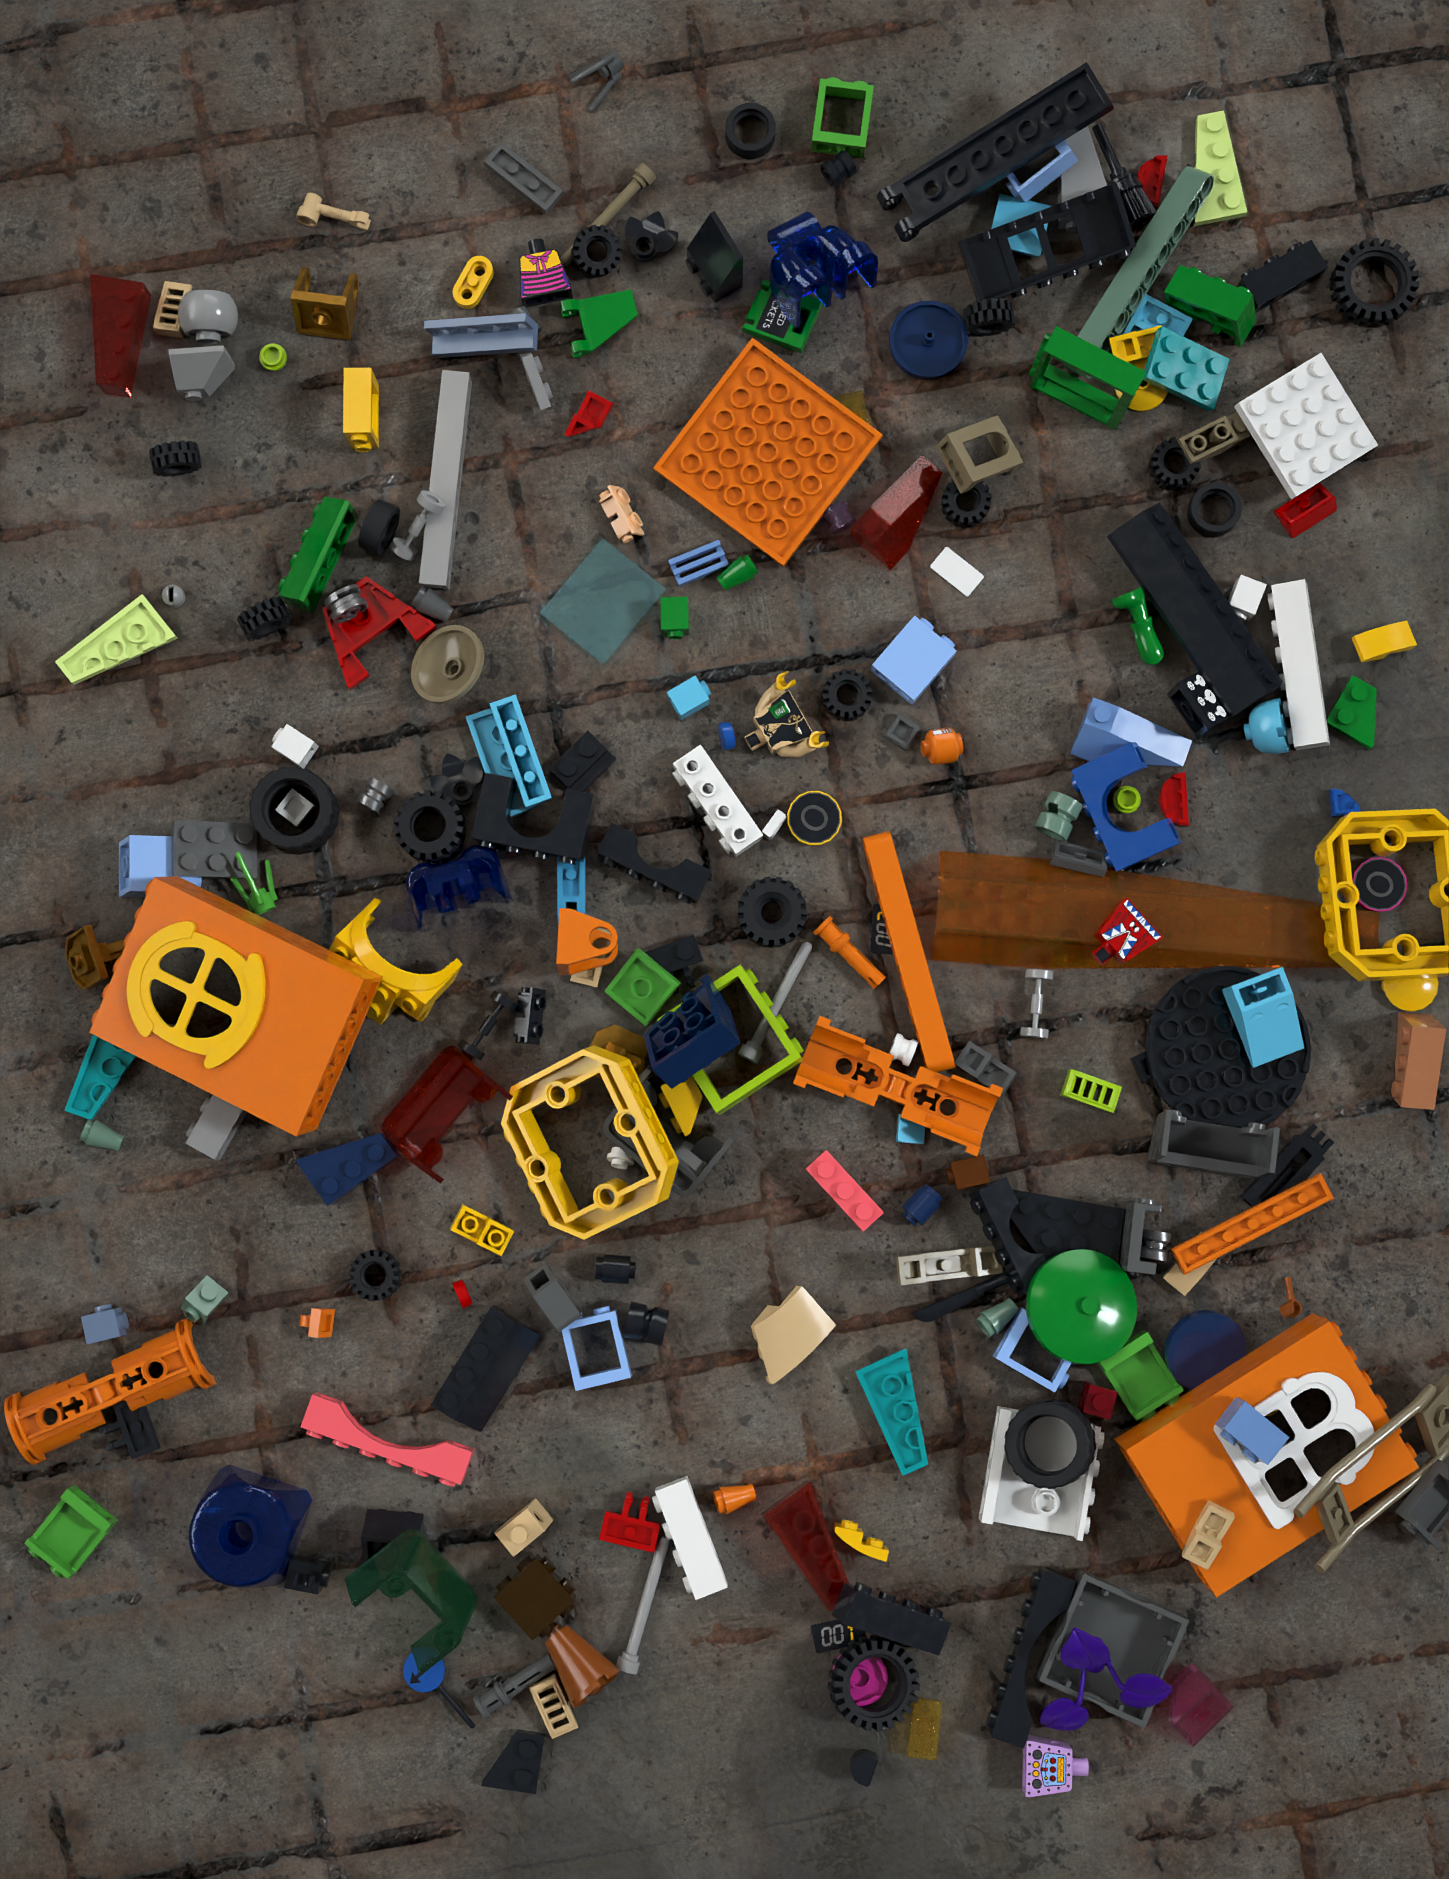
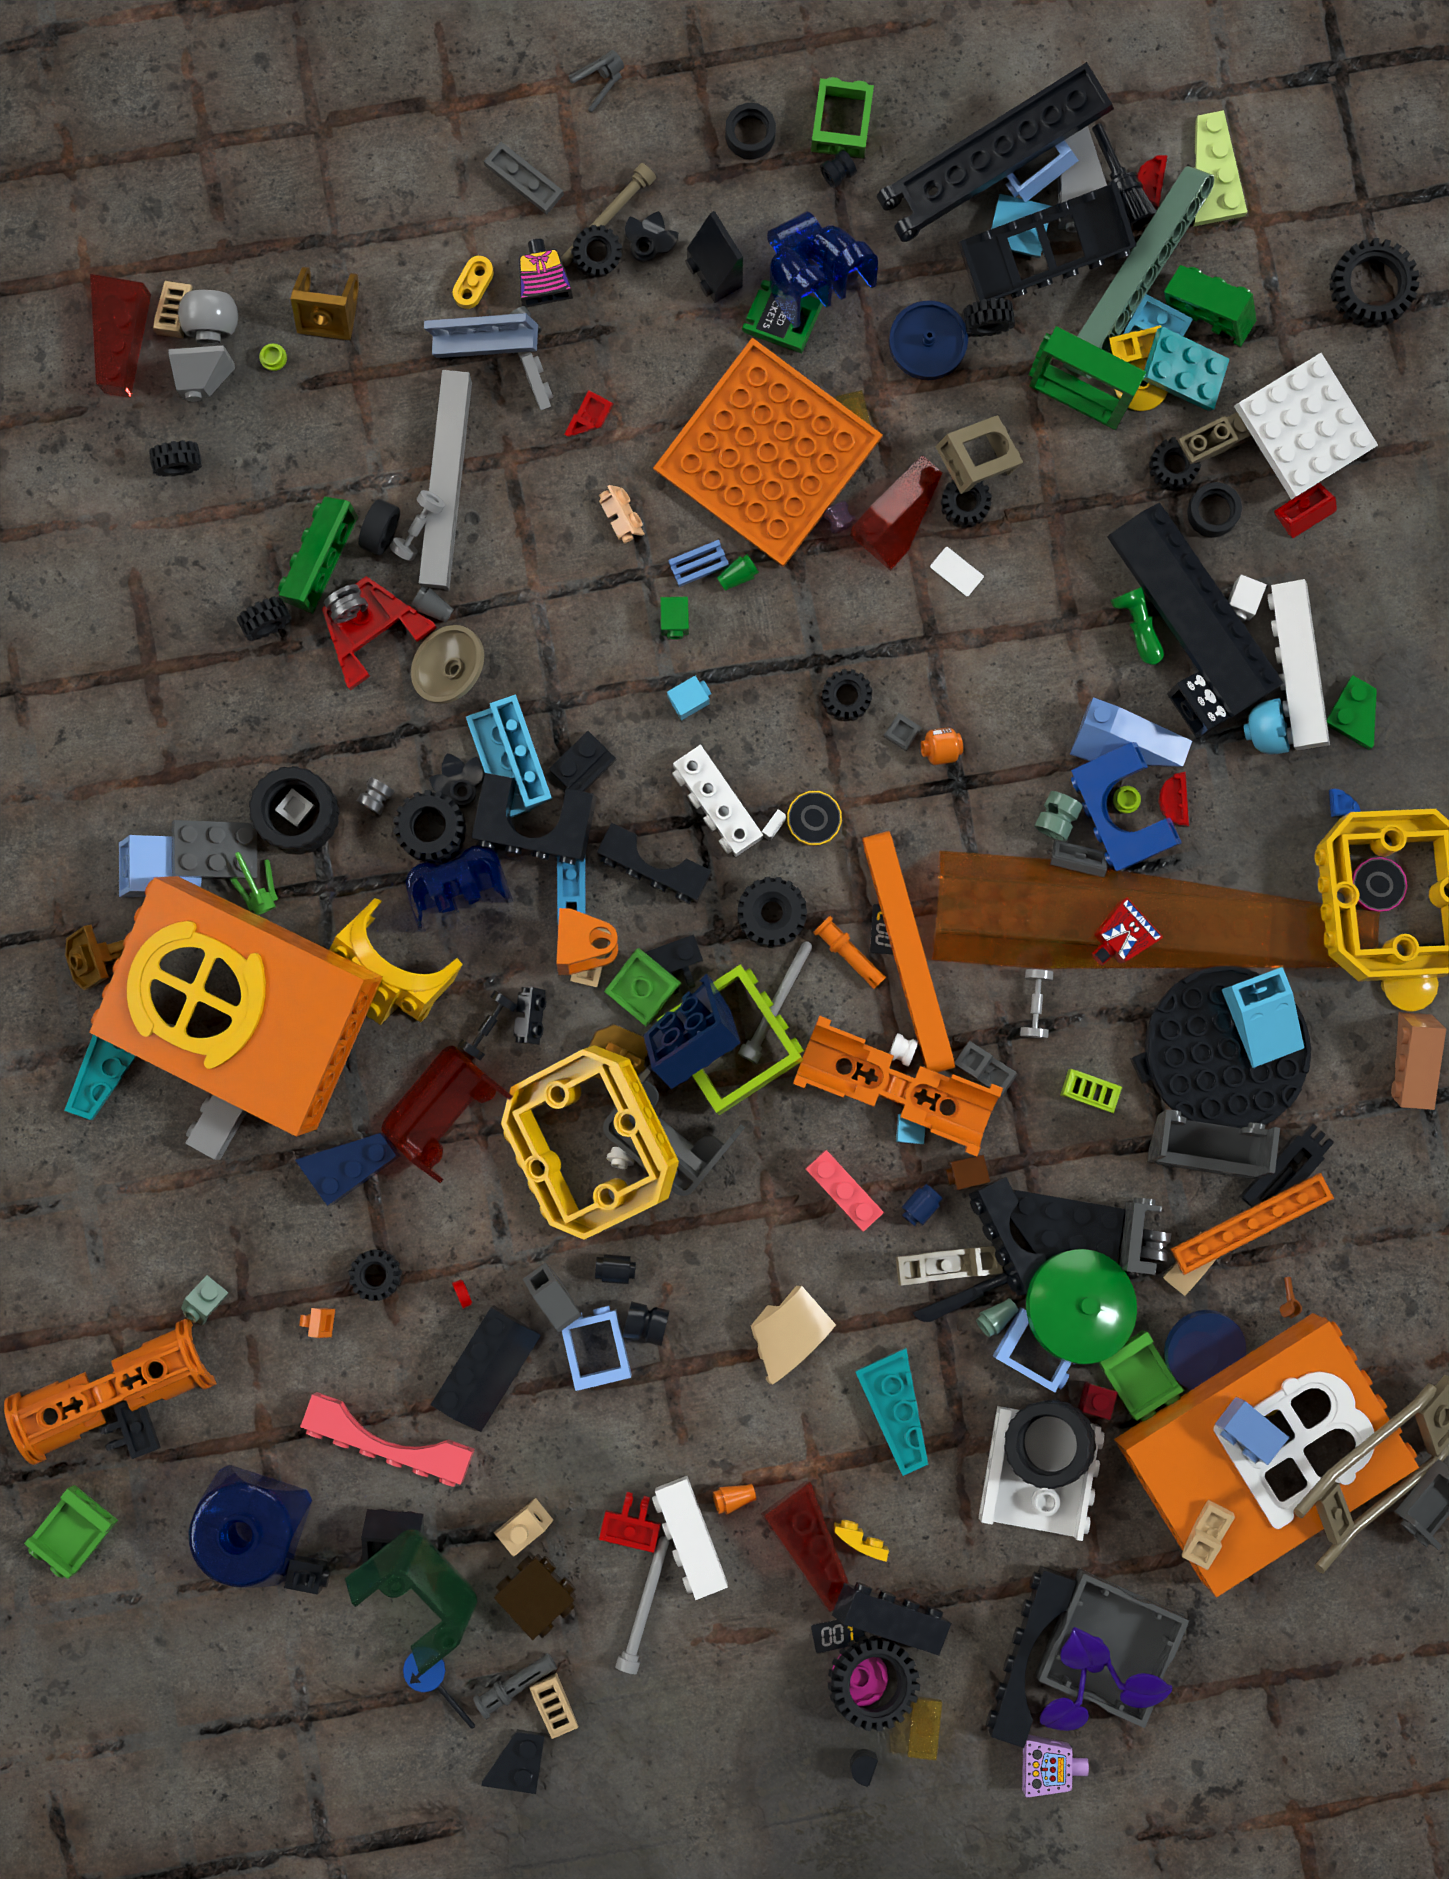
(101, 1136): sand green cone -> none
(104, 1324): sand blue brick -> none
(118, 640): yellowish green wing -> none
(178, 596): light grey hinge -> none
(294, 745): white brick -> none
(313, 209): tan brick -> none
(361, 409): yellow window -> none
(481, 1229): yellow slope -> none
(578, 1664): dark orange cone -> none
(599, 318): green flag -> none
(603, 601): clear light blue piece -> none
(684, 1102): yellow slope -> none
(726, 735): blue tile -> none
(782, 723): torso -> none
(914, 659): light blue brick -> none
(1196, 1704): clear pink slope -> none
(1284, 274): black brick -> none
(1383, 641): yellow slope -> none

